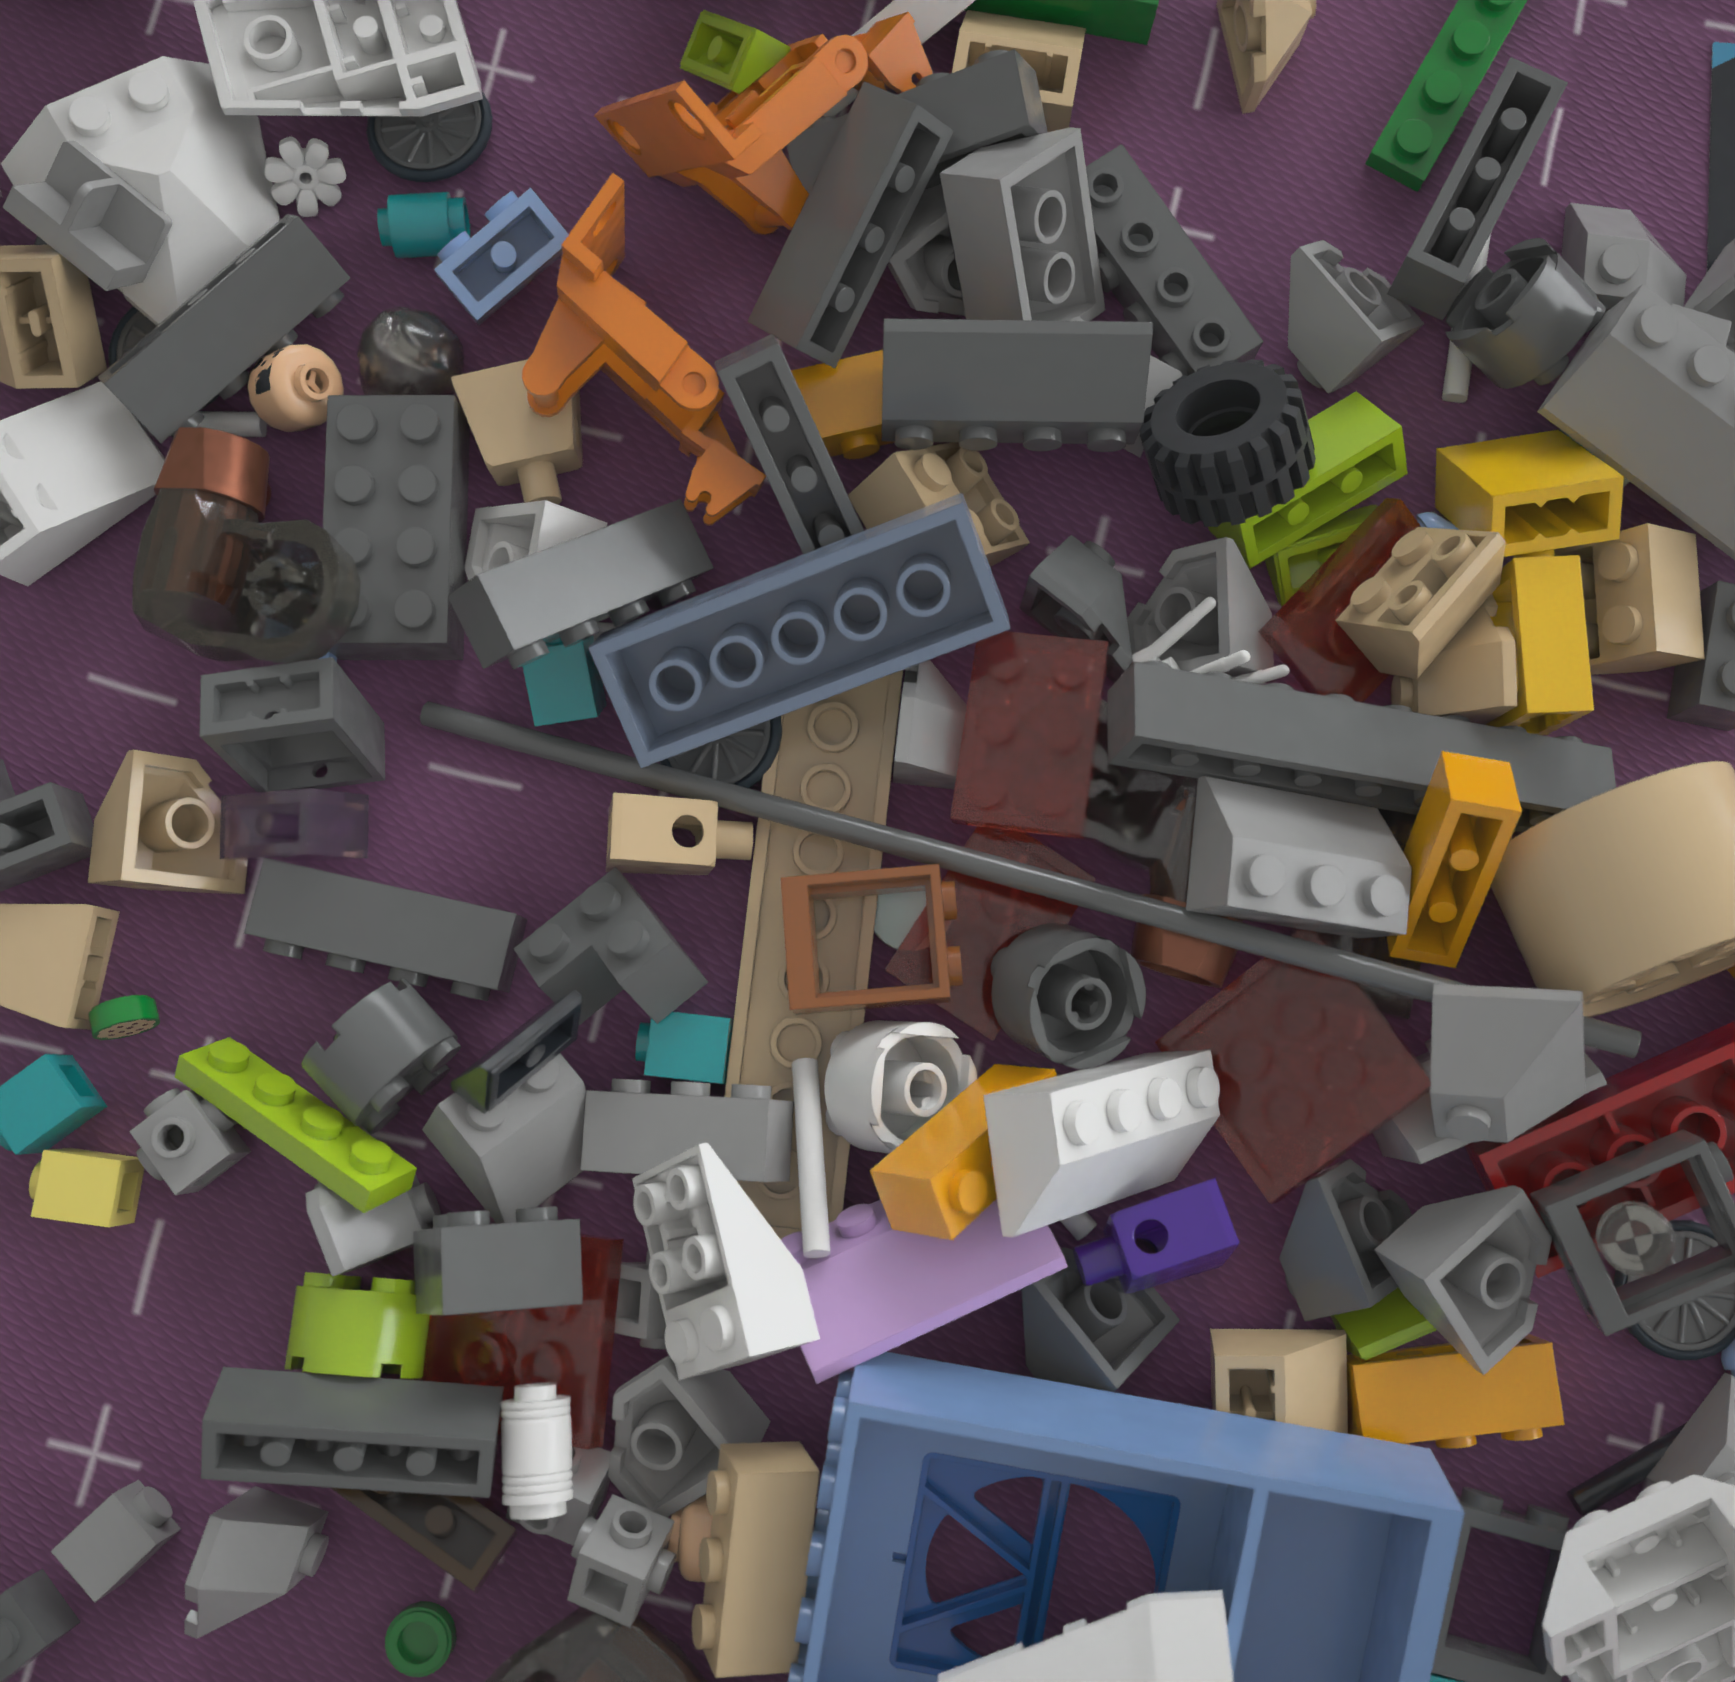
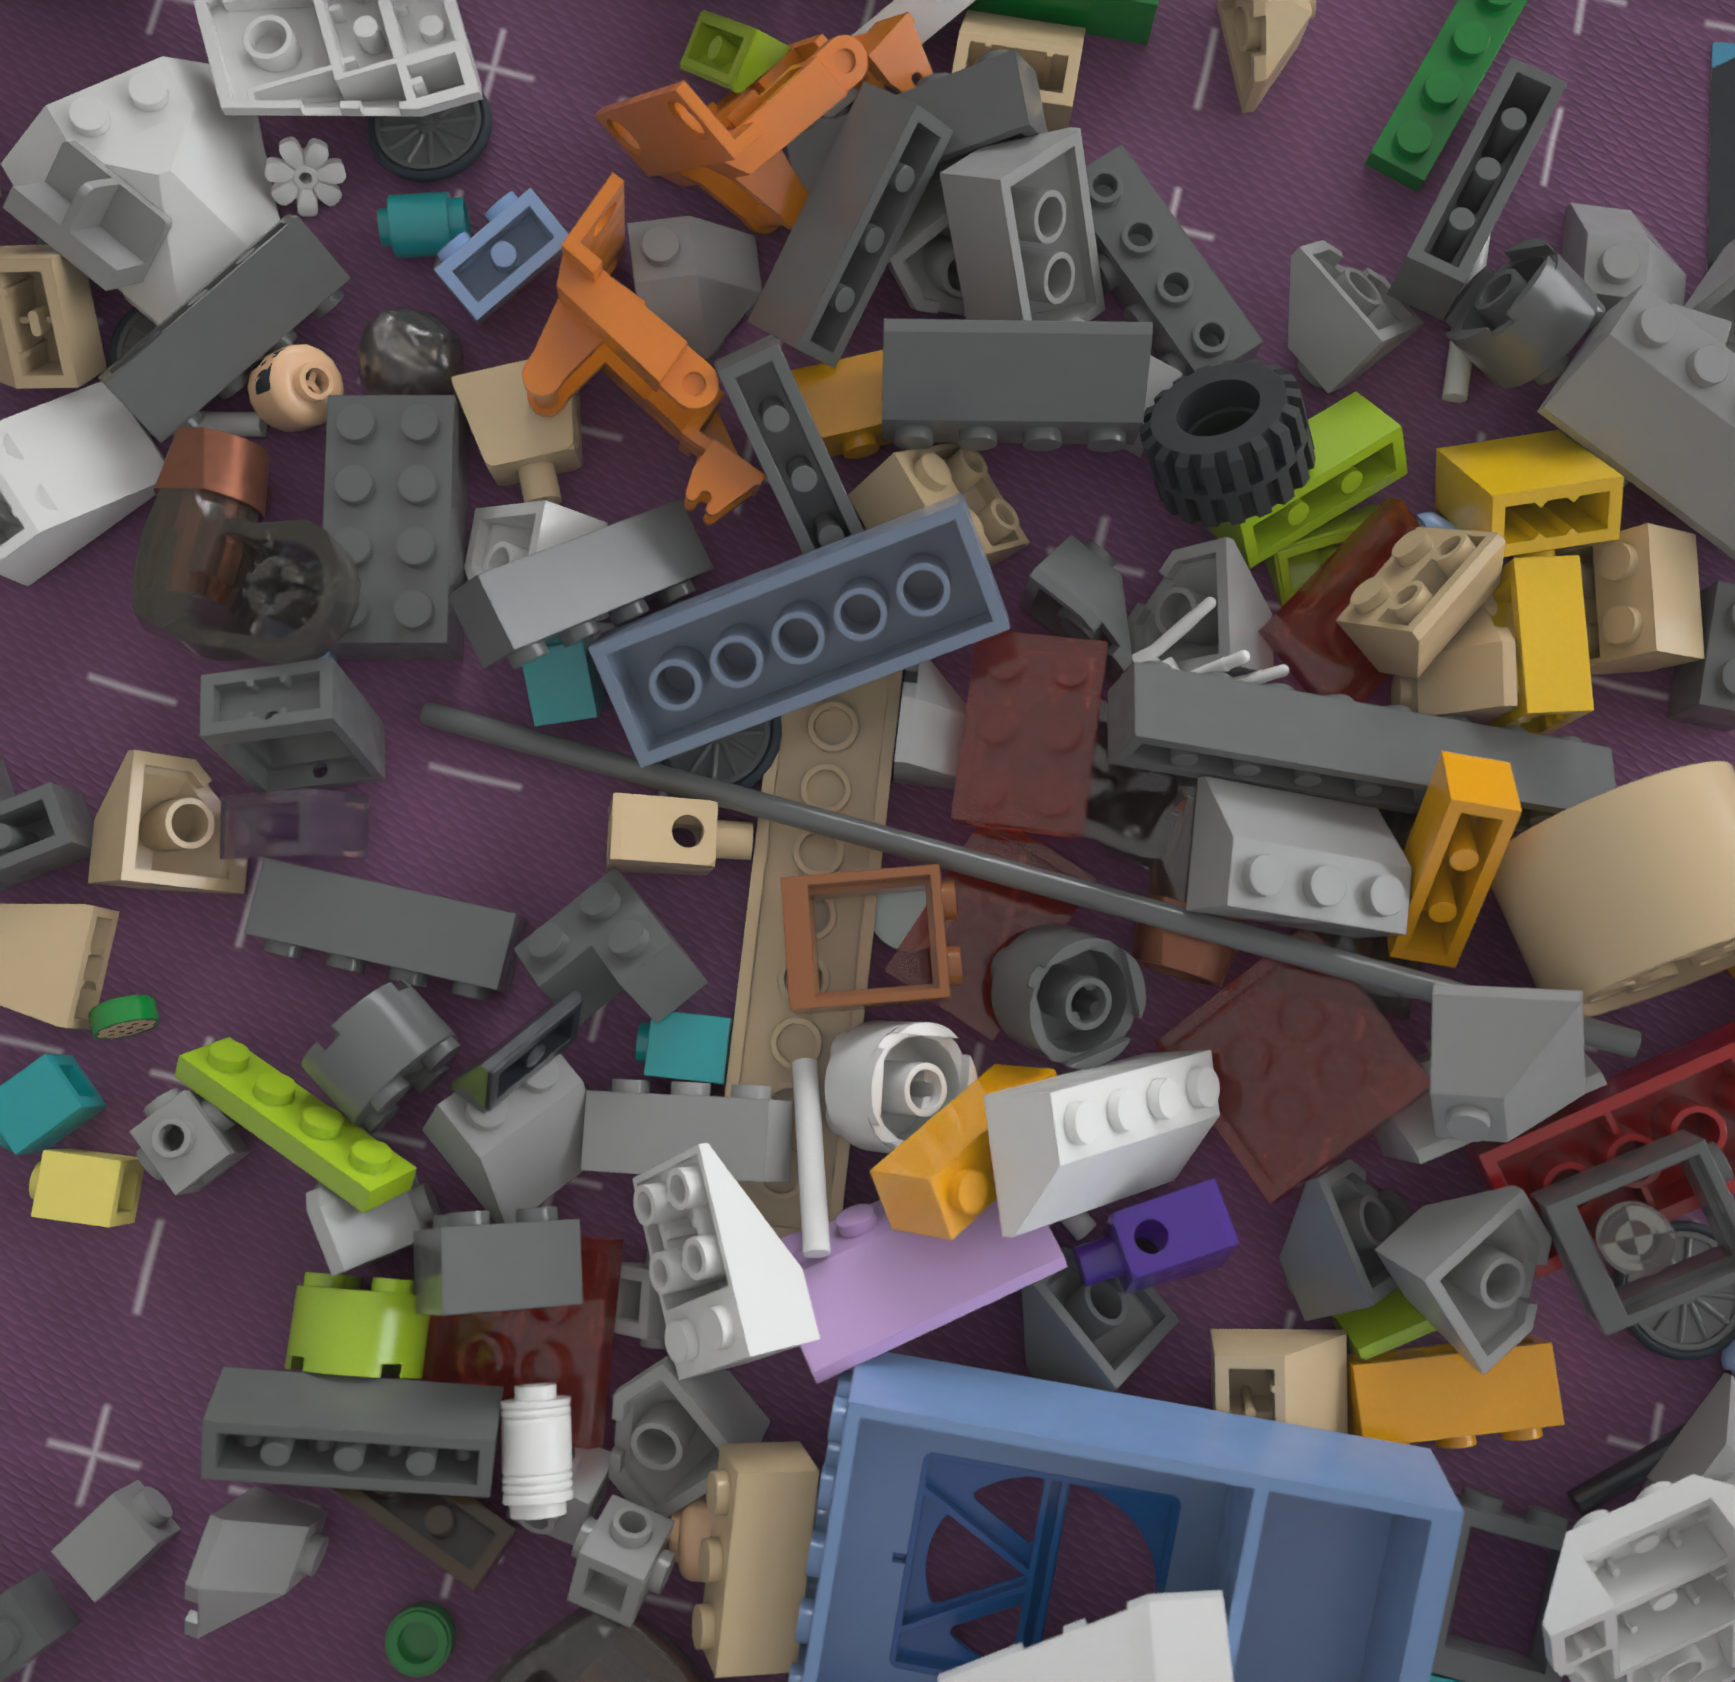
(695, 277): none -> light grey slope

